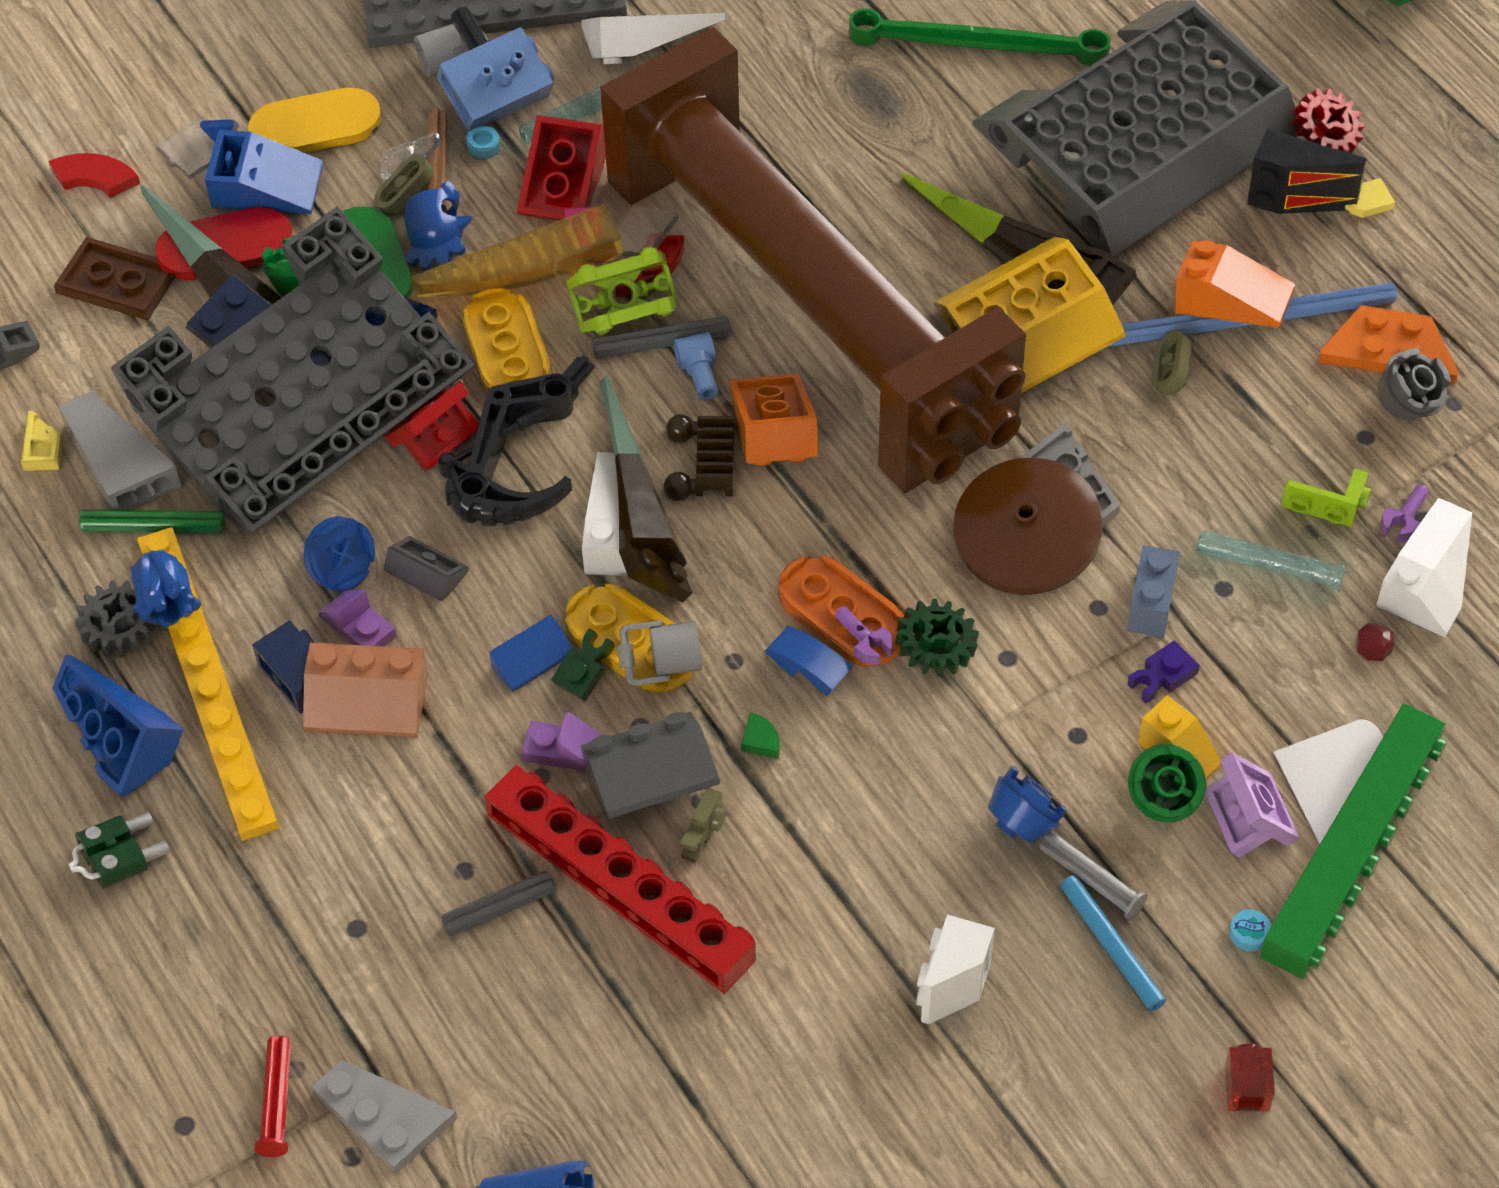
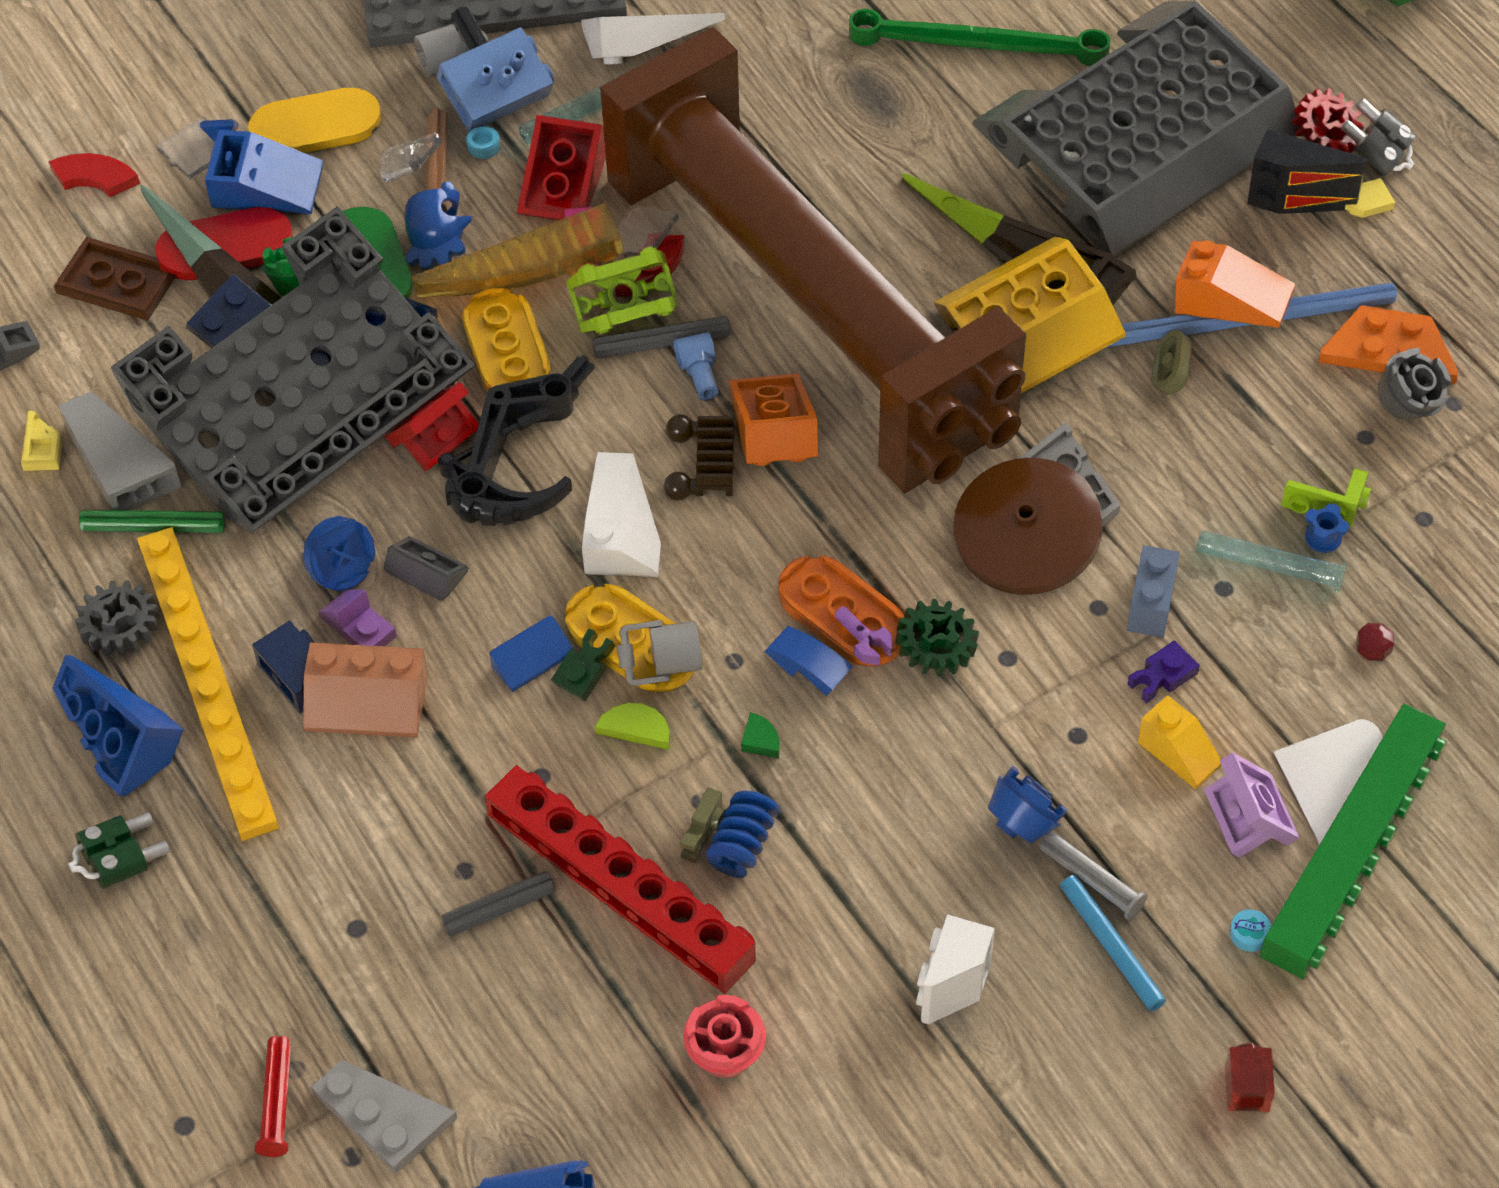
(162, 589): blue piece -> none
(404, 183): olive plate -> none
(558, 744): medium lavender slope -> none
(635, 724): none -> lime tile
(645, 533): dark brown plate -> none
(649, 764): dark grey slope -> none
(724, 1036): none -> coral cone
(742, 833): none -> blue piece
(1167, 783): green cone -> none
(1325, 528): none -> blue brick
(1383, 139): none -> dark grey piece
(1405, 515): medium lavender bar -> none
(1430, 570): white wedge -> none

